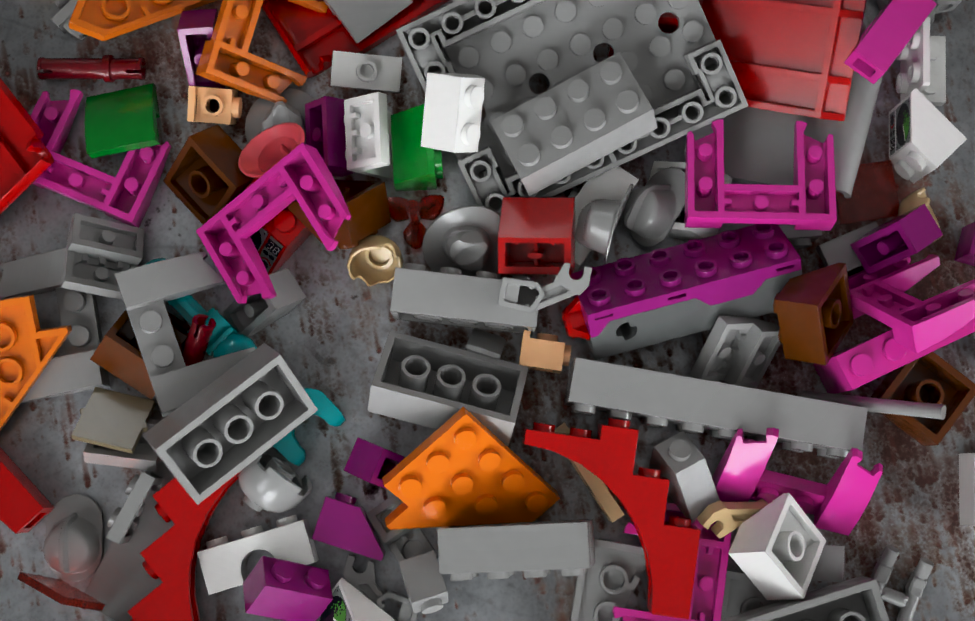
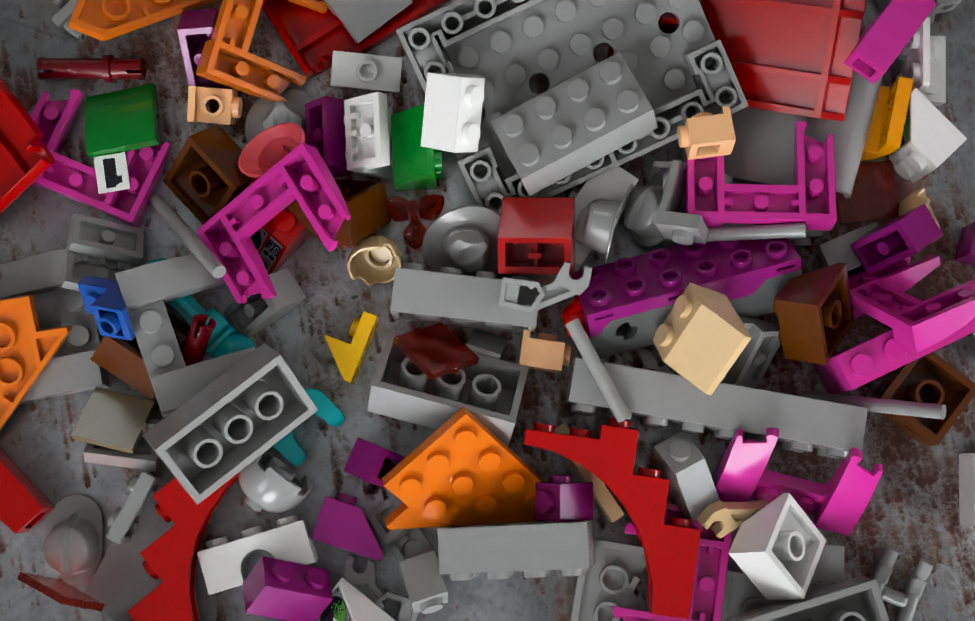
(106, 302): none -> blue slope
(111, 172): none -> white sticker
(189, 238): none -> light grey bar
(351, 356): none -> yellow slope
(436, 350): none -> clear red piece
(564, 499): none -> magenta brick
(598, 370): none -> light grey bar
(672, 224): none -> light grey bracket
(701, 337): none -> tan slope
(707, 134): none -> light nougat brick
(755, 232): none -> light grey bar
(888, 119): none -> light orange slope

